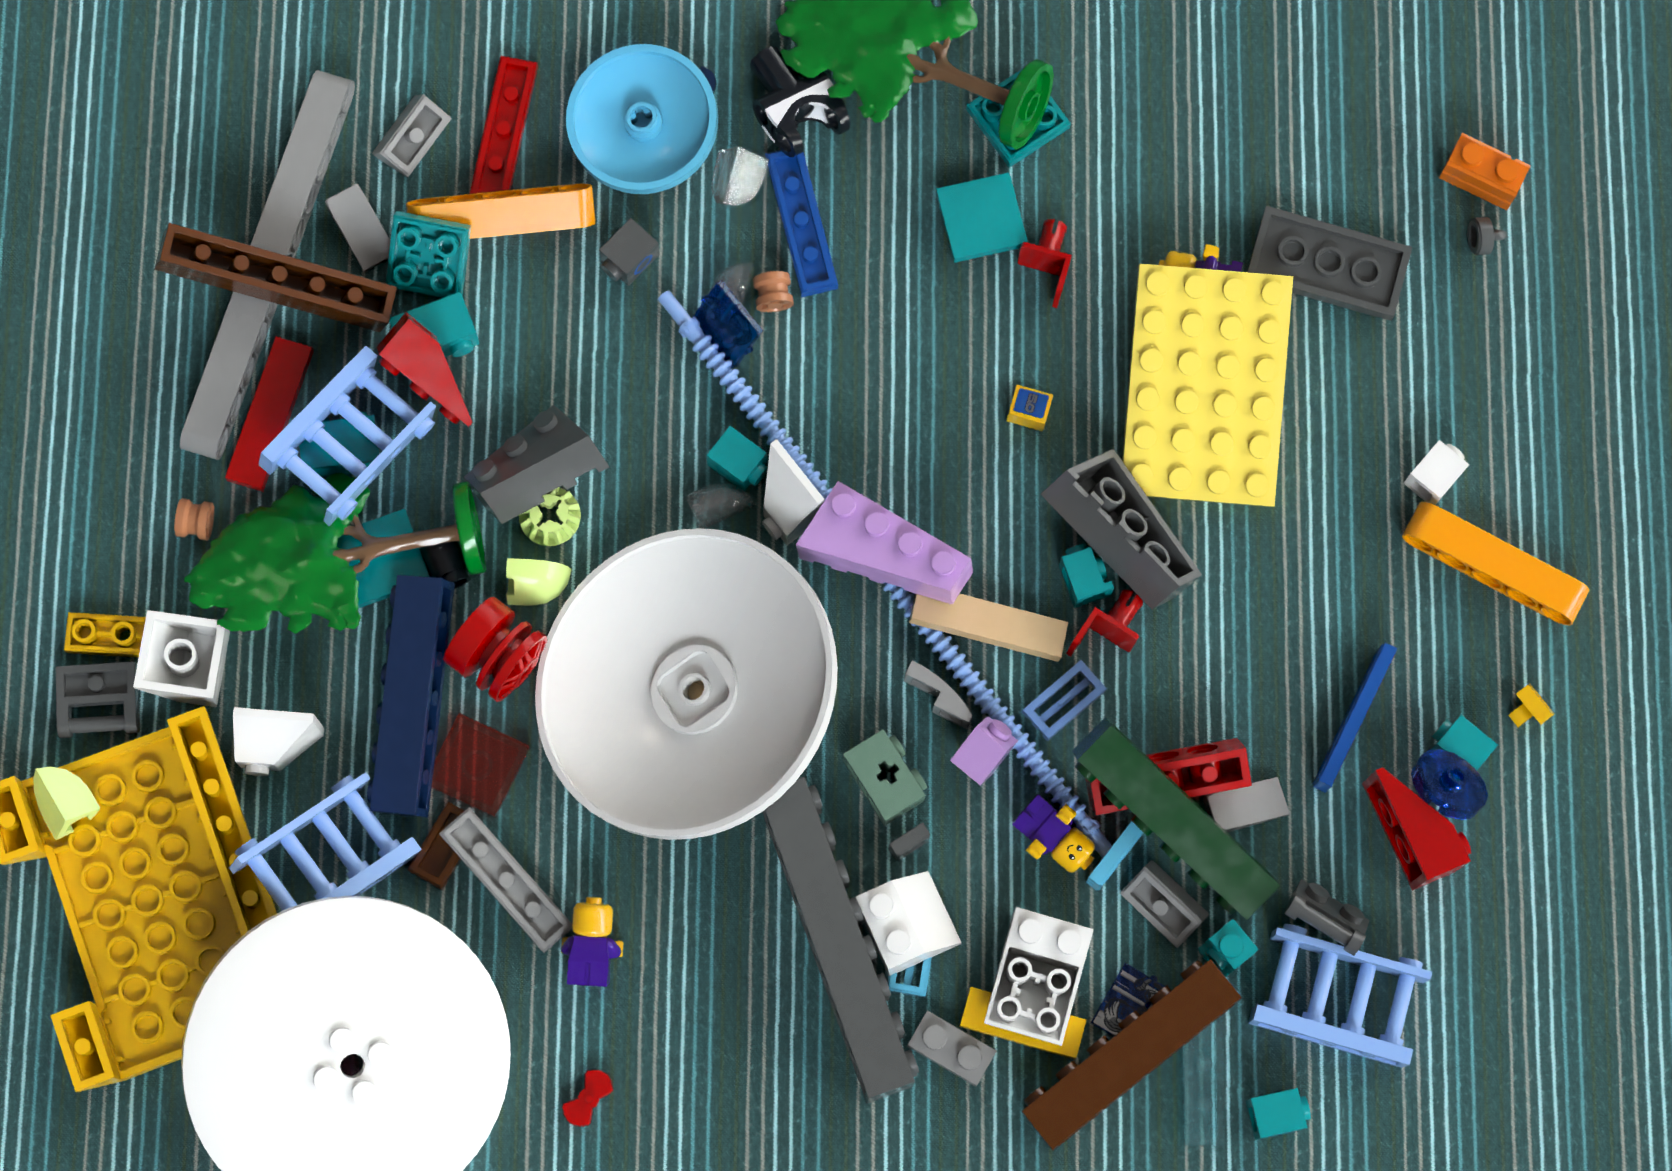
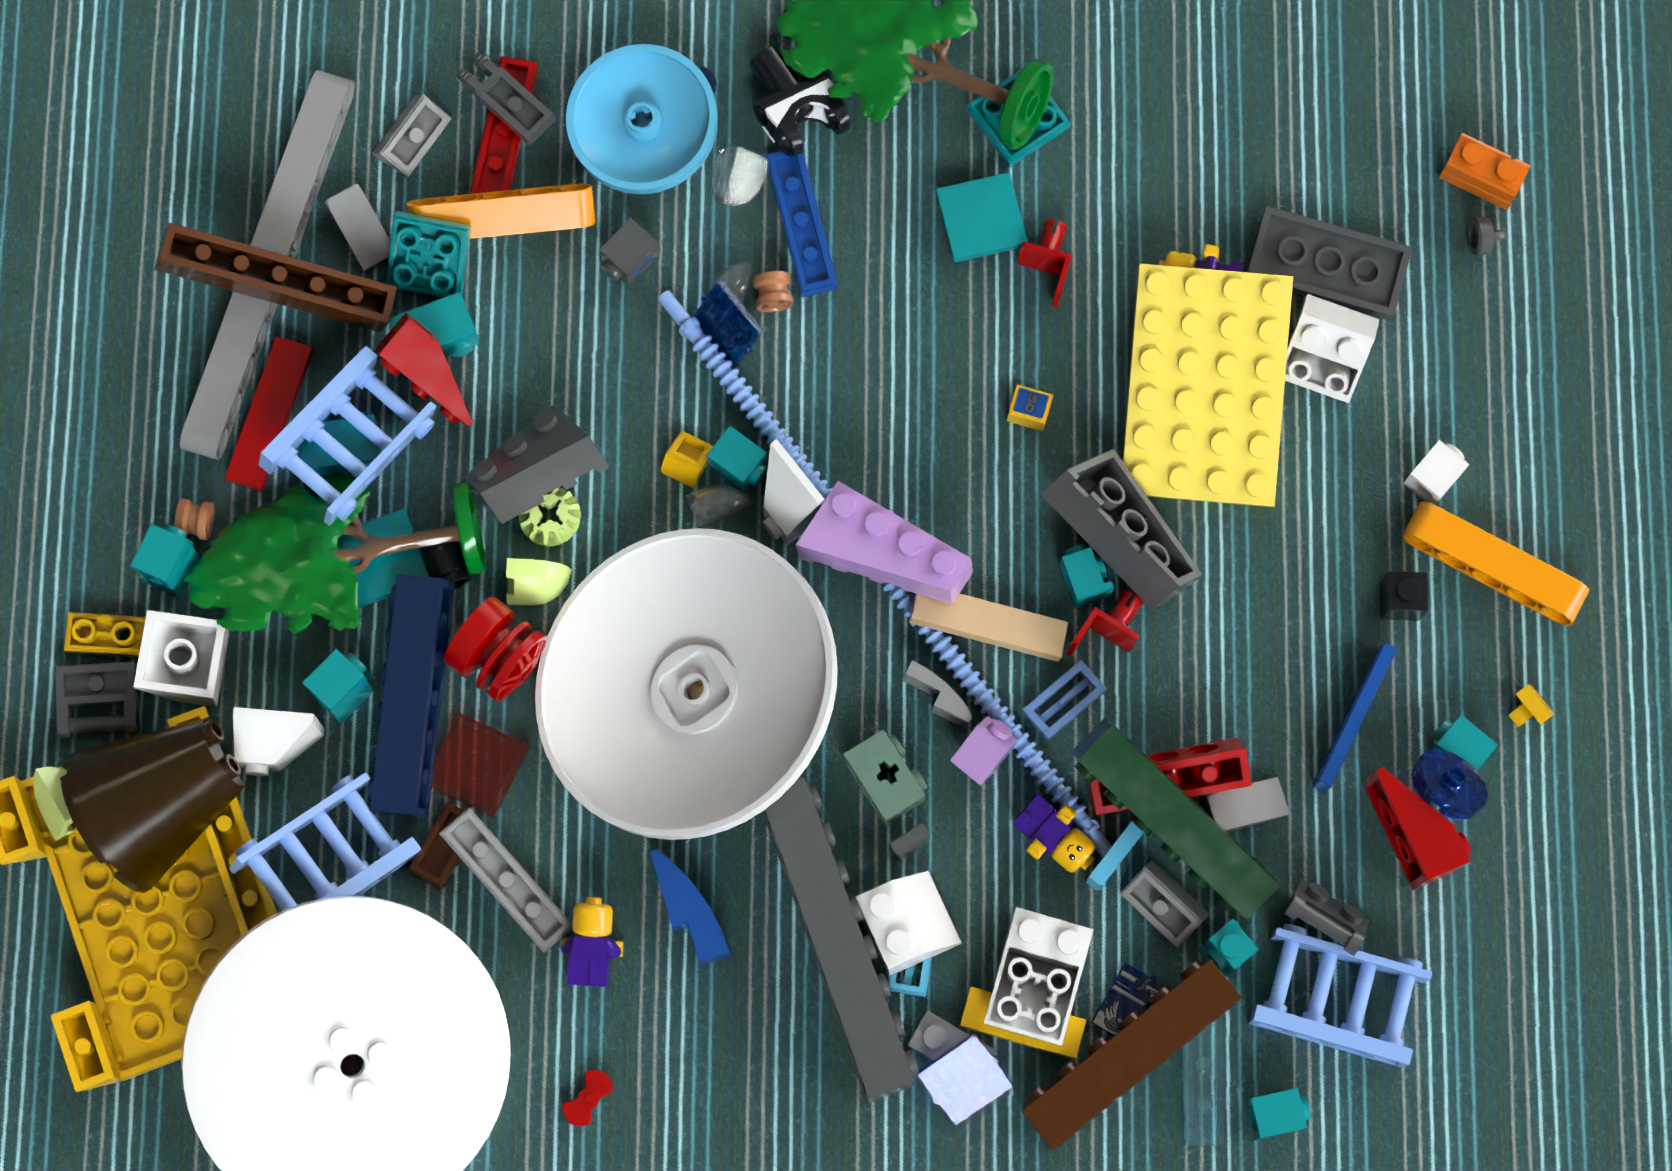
(149, 797): none -> dark brown cone
(165, 559): none -> teal brick
(339, 685): none -> teal brick
(508, 100): none -> dark grey hinge
(686, 459): none -> yellow slope
(689, 910): none -> blue slope
(965, 1079): none -> clear blue piece
(1329, 348): none -> white slope
(1403, 596): none -> black brick

